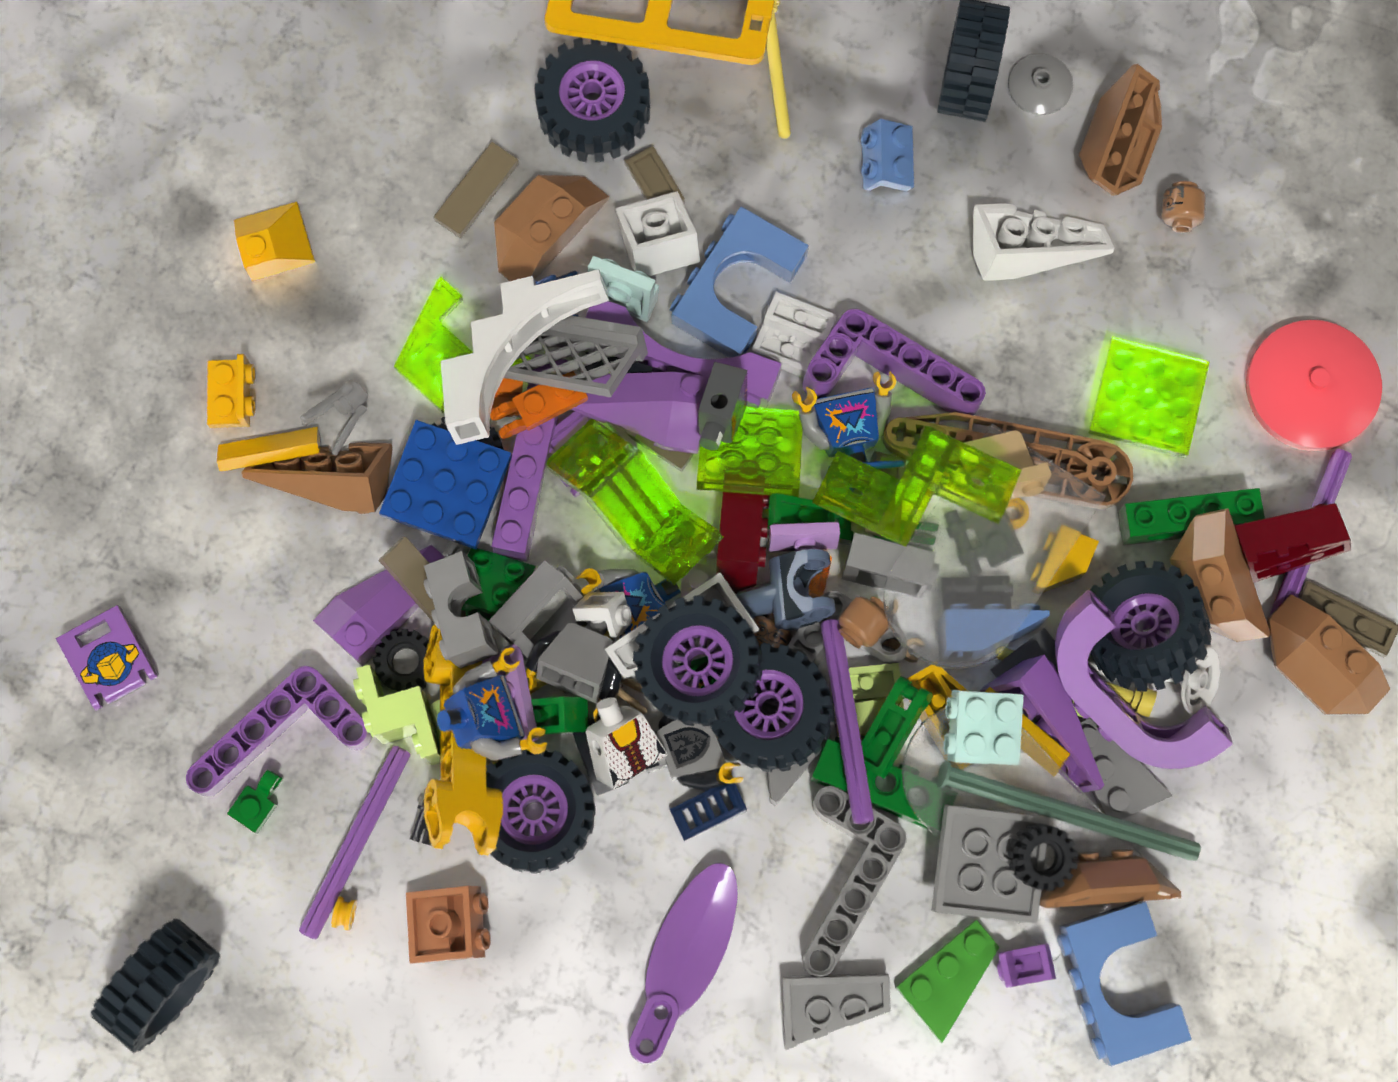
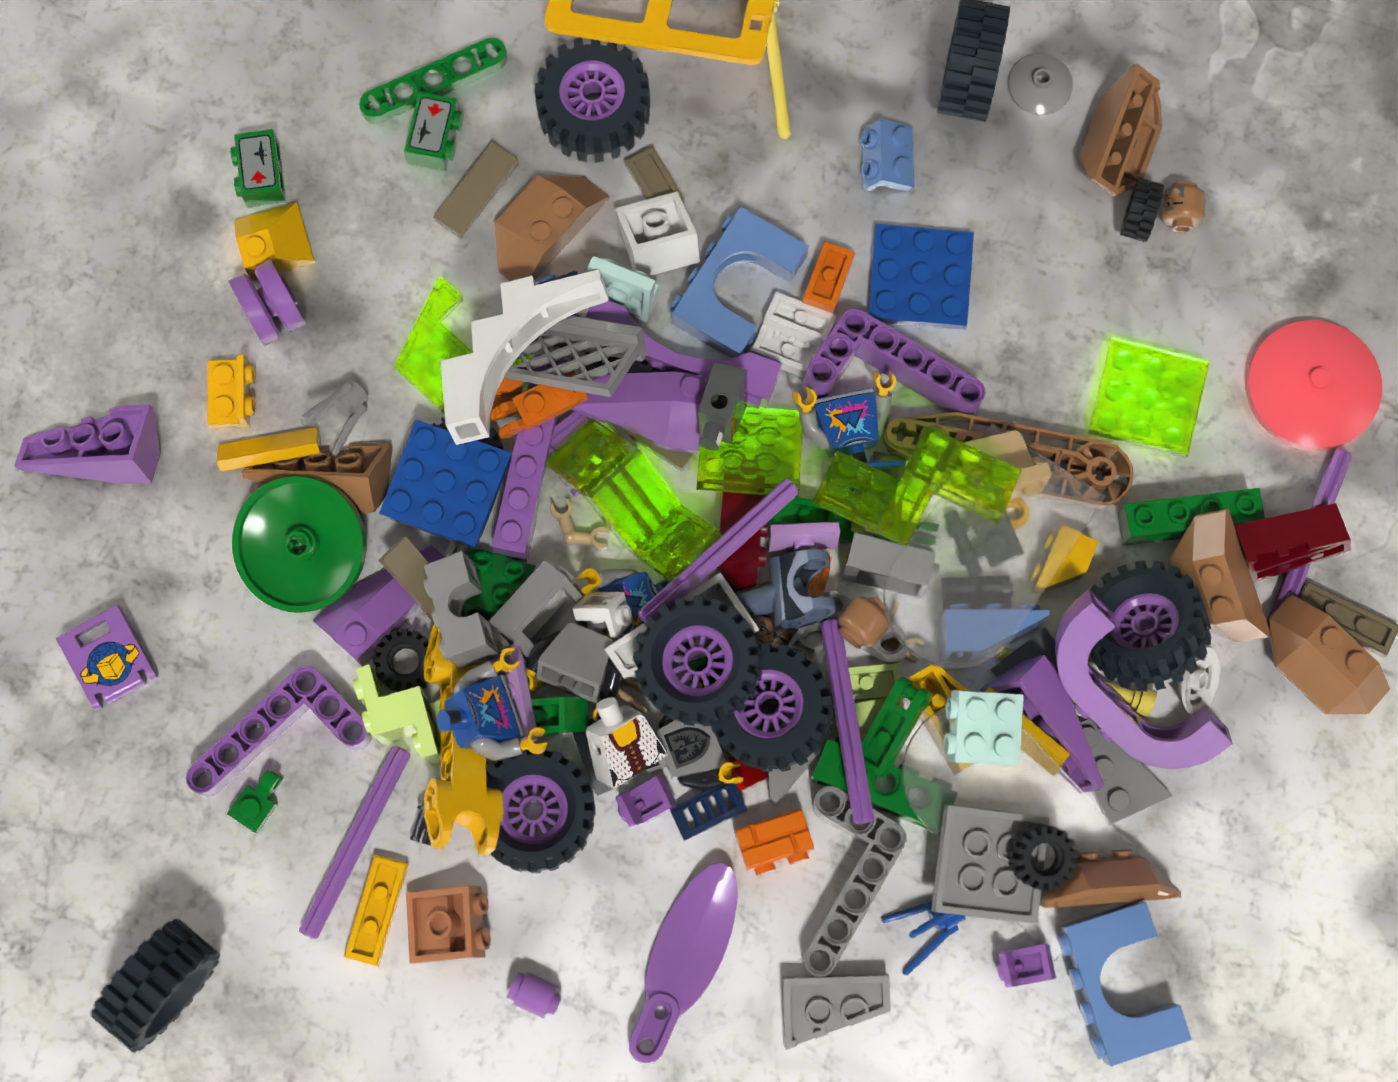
(105, 449): none -> medium lavender wedge
(258, 168): none -> brick
(267, 302): none -> medium lavender wheel
(299, 544): none -> green dish
(344, 913): yellow bush -> none
(376, 910): none -> yellow tile
(433, 131): none -> brick
(442, 67): none -> green beam
(534, 994): none -> medium lavender brick
(572, 536): none -> tan arm
(645, 802): none -> medium lavender bracket
(721, 549): none -> medium lavender axle
(750, 776): none -> red slope
(774, 841): none -> orange brick
(828, 277): none -> orange plate
(921, 276): none -> blue plate
(939, 920): none -> blue plant
(948, 979): bright green wing -> none
(1022, 244): white wedge -> none
(1066, 812): sand green axle -> none
(1142, 209): none -> black tyre

